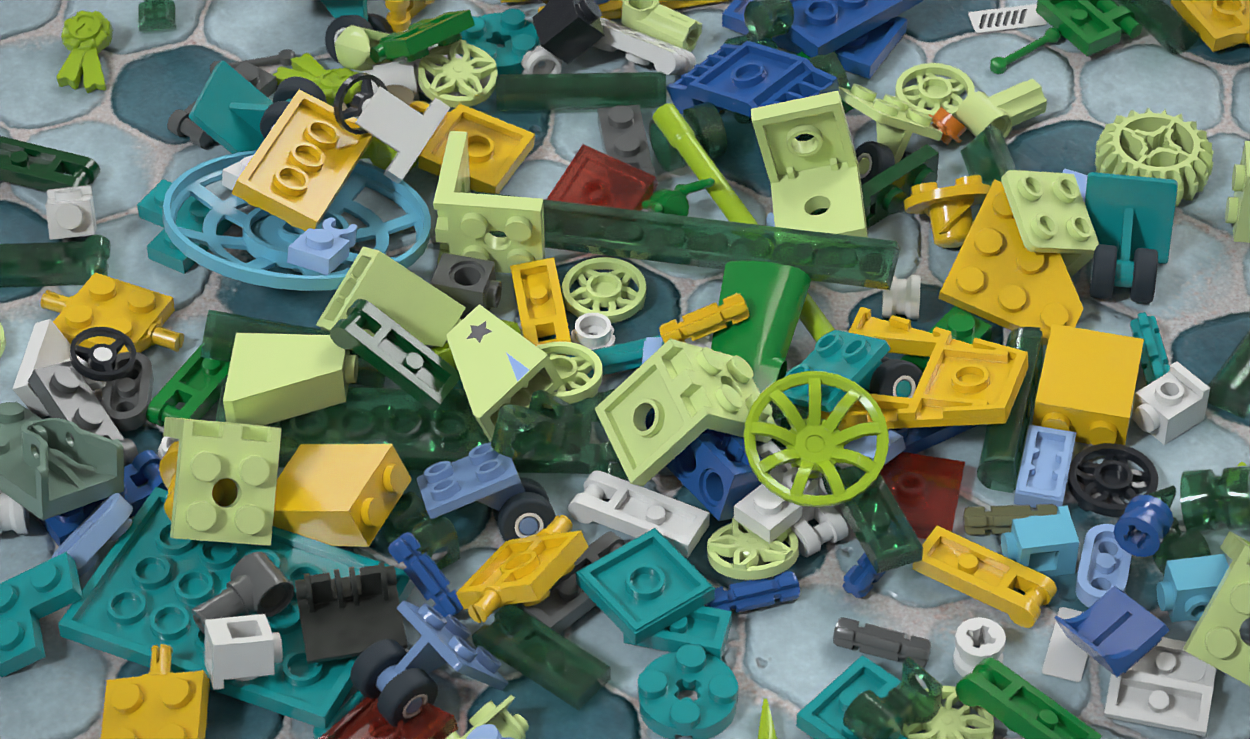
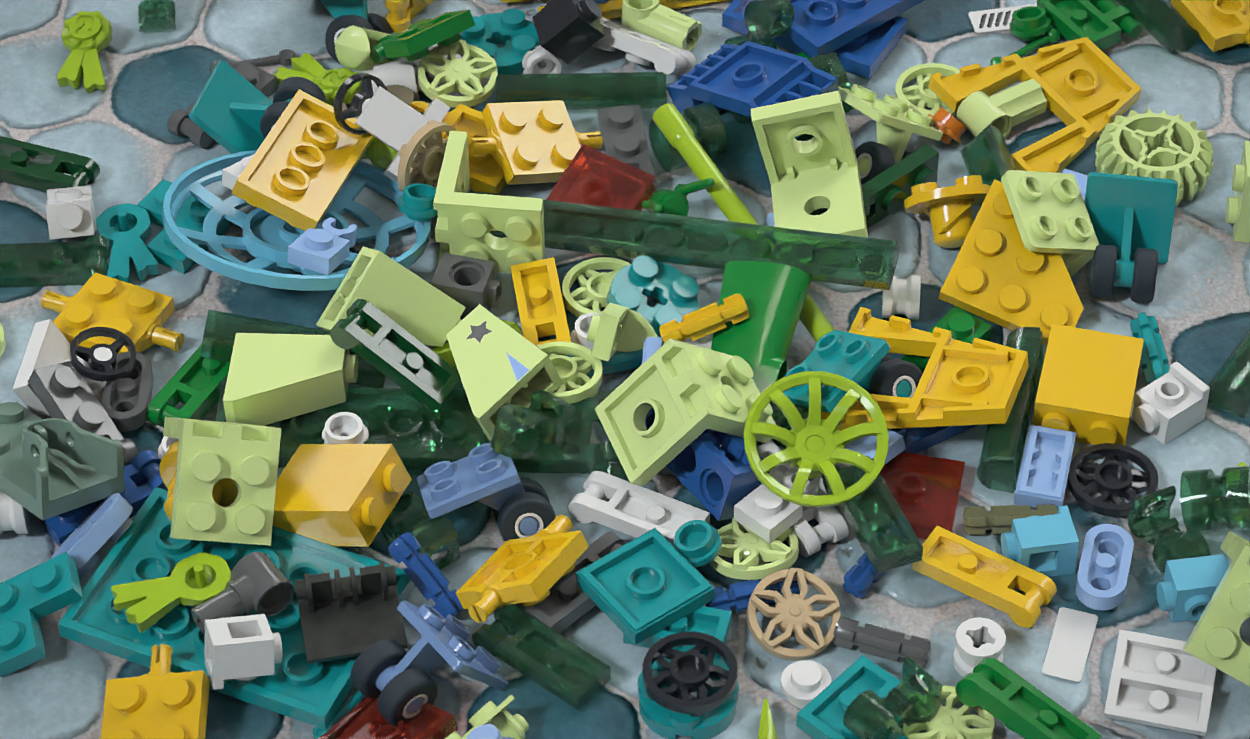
(126, 229): none -> teal piece
(190, 583): none -> lime piece
(345, 429): none -> white plate
(418, 202): none -> teal plate
(429, 156): none -> tan wheel
(531, 140): none -> yellow plate
(618, 330): none -> yellowish green plate
(657, 280): none -> teal plate
(690, 673): none -> black wheel
(698, 542): none -> teal plate
(793, 614): none -> tan wheel
(804, 681): none -> white plate
(1030, 23): none -> green plate
(1079, 88): none -> yellow wing
(1115, 631): piece -> none
(1143, 525): blue wheel -> none

